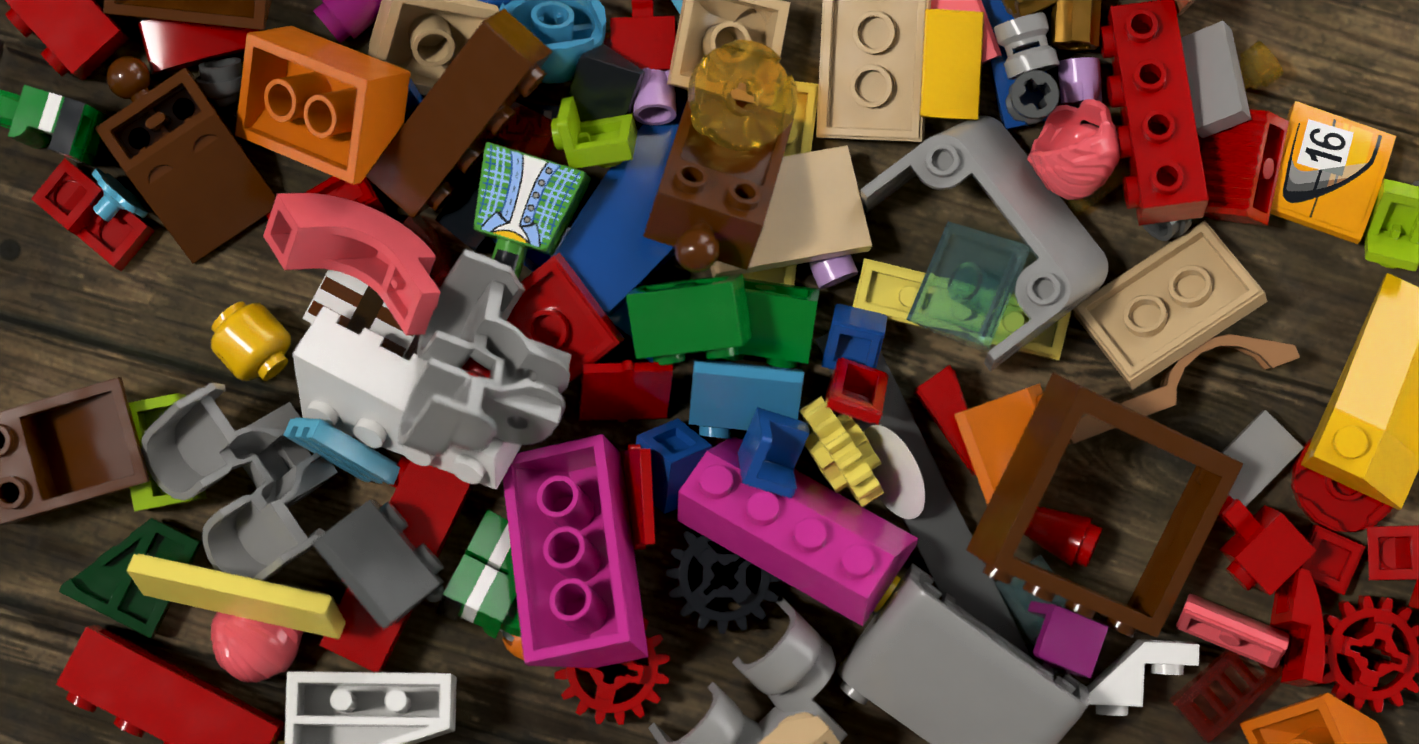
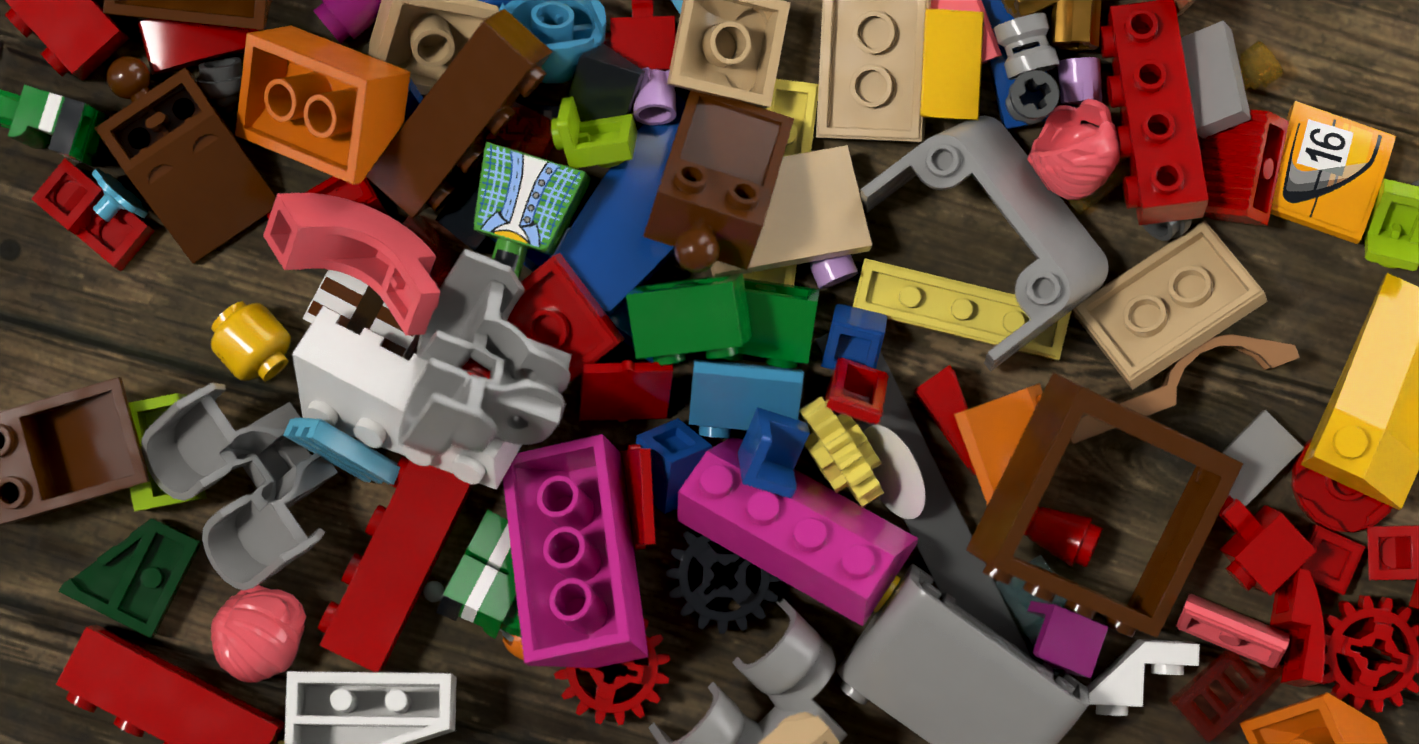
(236, 595): light yellow tile -> none
(380, 561): dark grey slope -> none
(718, 114): clear yellow plate -> none
(968, 285): clear light blue slope -> none

